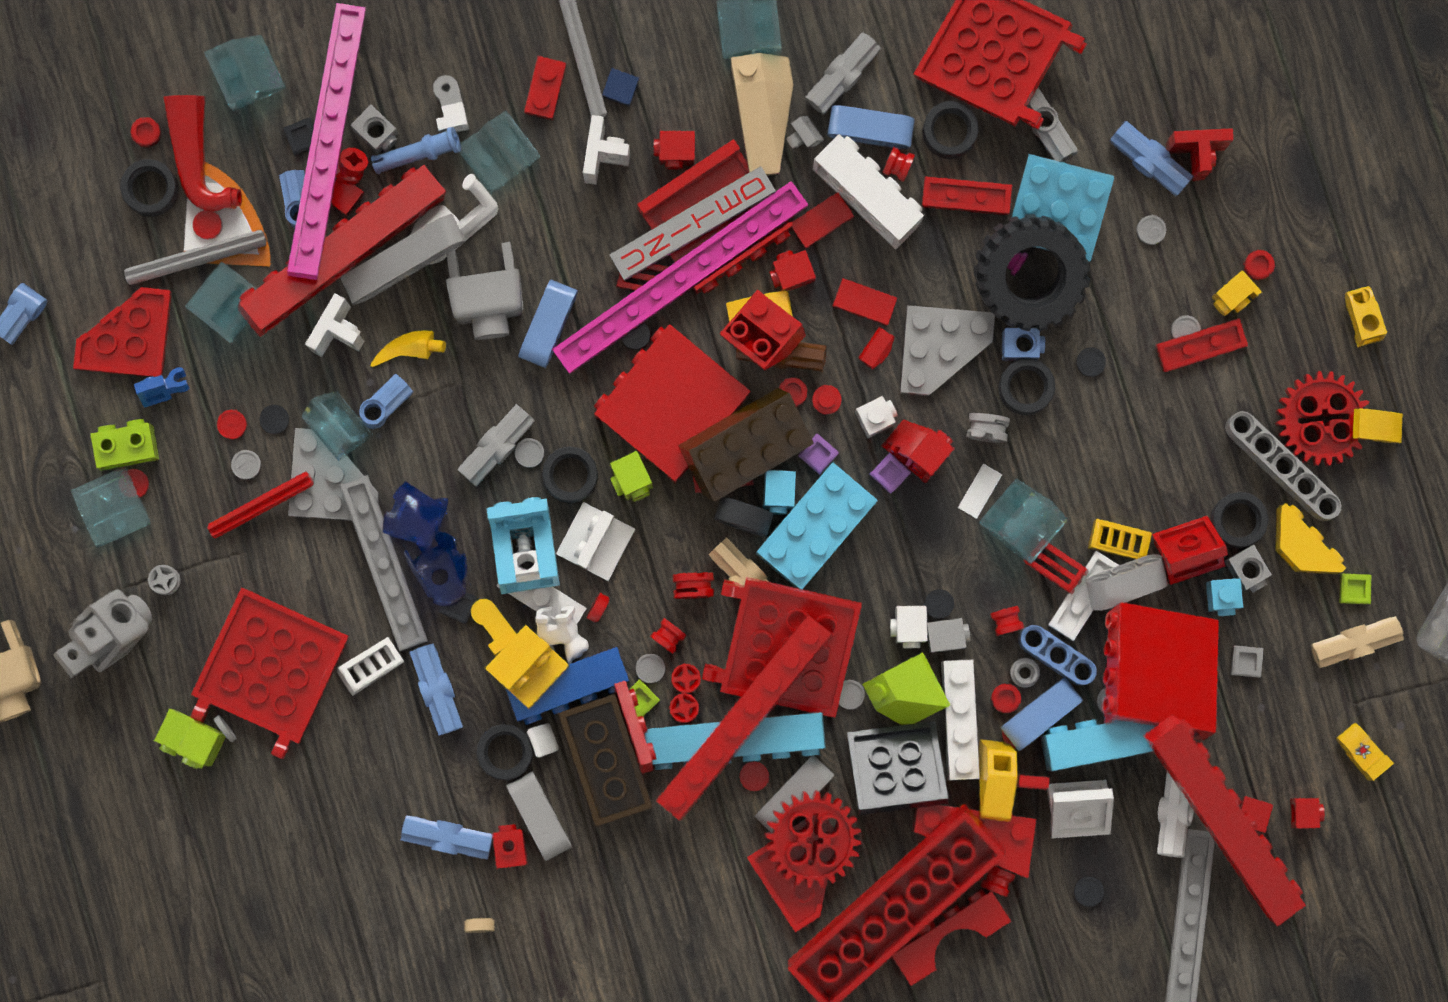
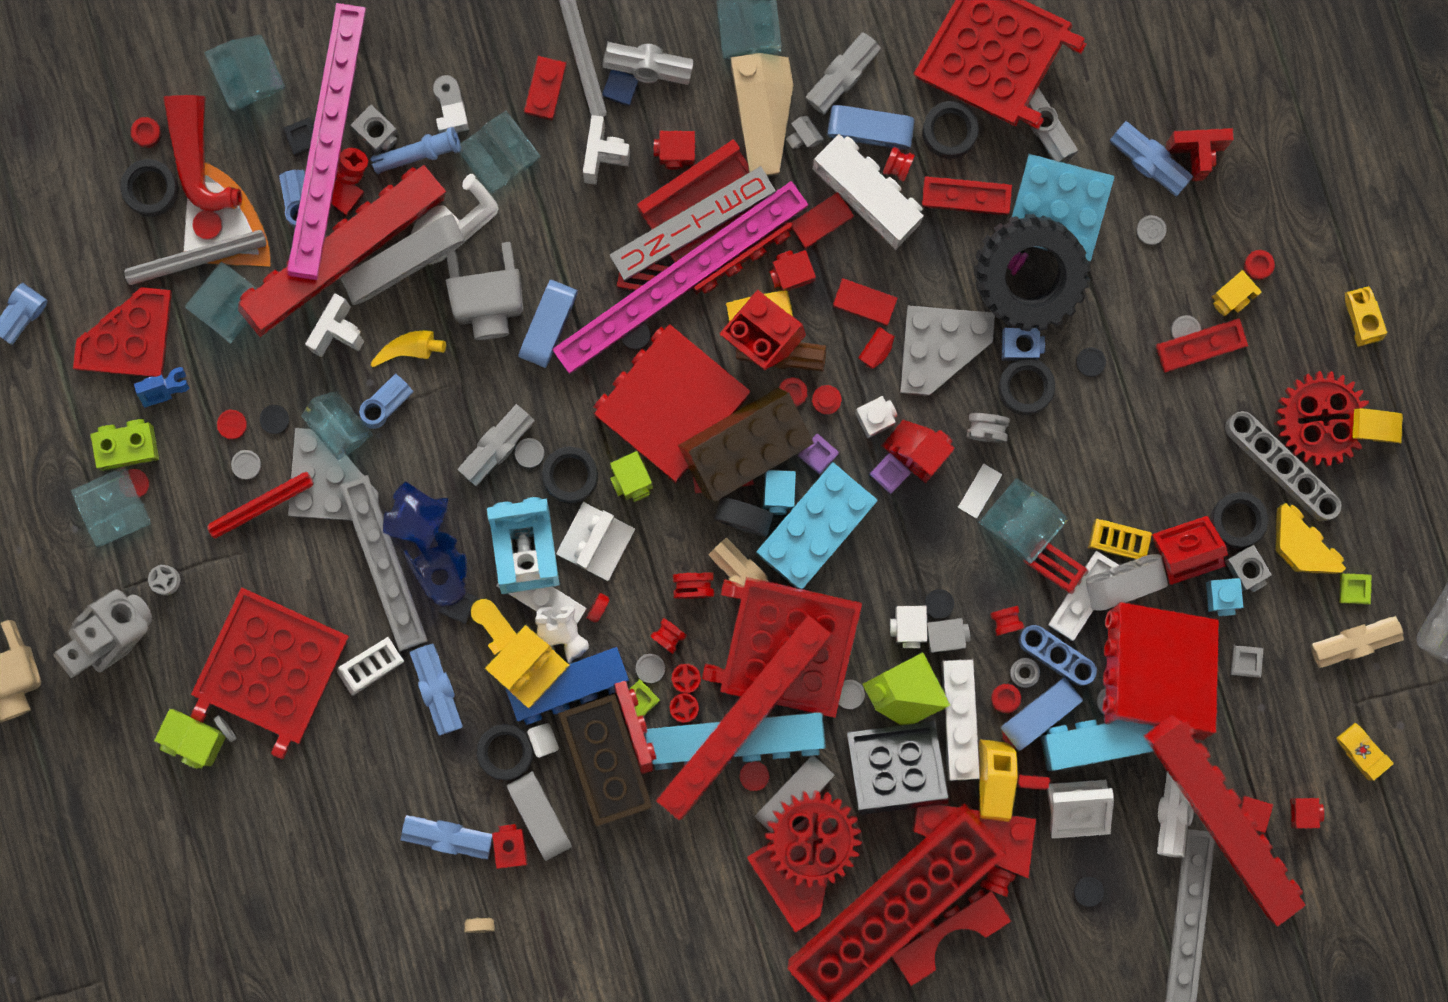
(647, 63): none -> light grey piece

